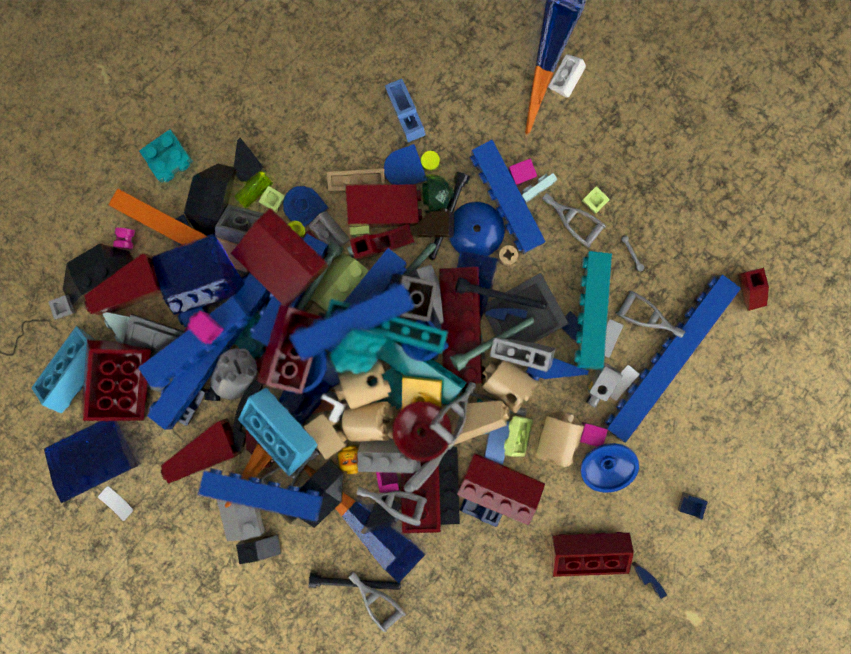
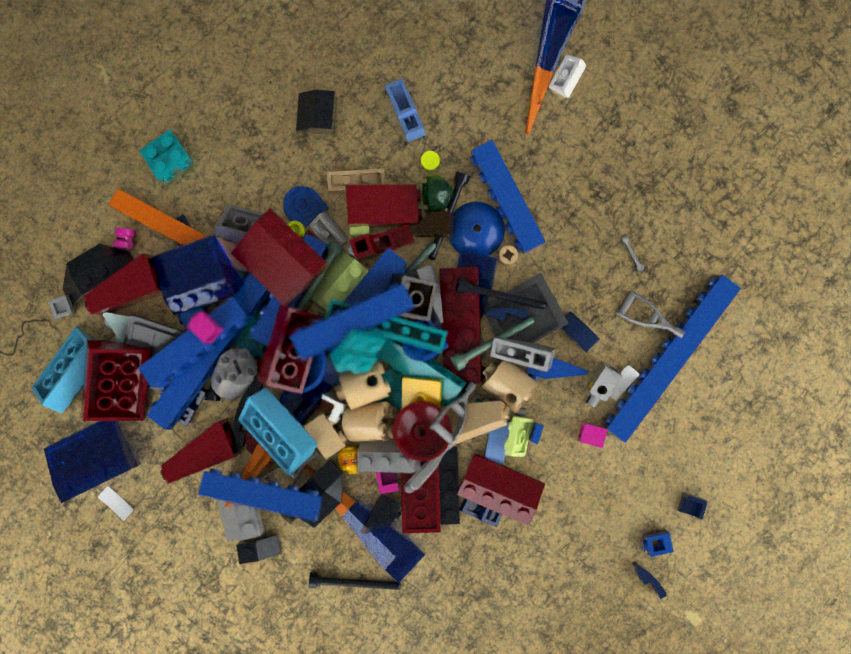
(209, 197): black wedge -> none
(246, 162): black slope -> none
(253, 189): clear neon green plate -> none
(272, 199): yellowish green plate -> none
(316, 112): none -> black slope
(372, 597): light grey piece -> none
(389, 500): light grey piece -> none
(404, 167): blue tile -> none
(522, 172): dark pink panel -> none
(536, 433): none -> blue tile
(544, 182): light aqua plate -> none
(560, 438): tan cylinder -> none
(568, 217): light grey piece -> none
(591, 554): dark red slope -> none
(593, 310): teal brick -> none
(595, 200): yellowish green plate -> none
(611, 474): blue dish -> none
(612, 334): white sticker -> none
(663, 545): none -> blue brick
(754, 288): dark red slope -> none

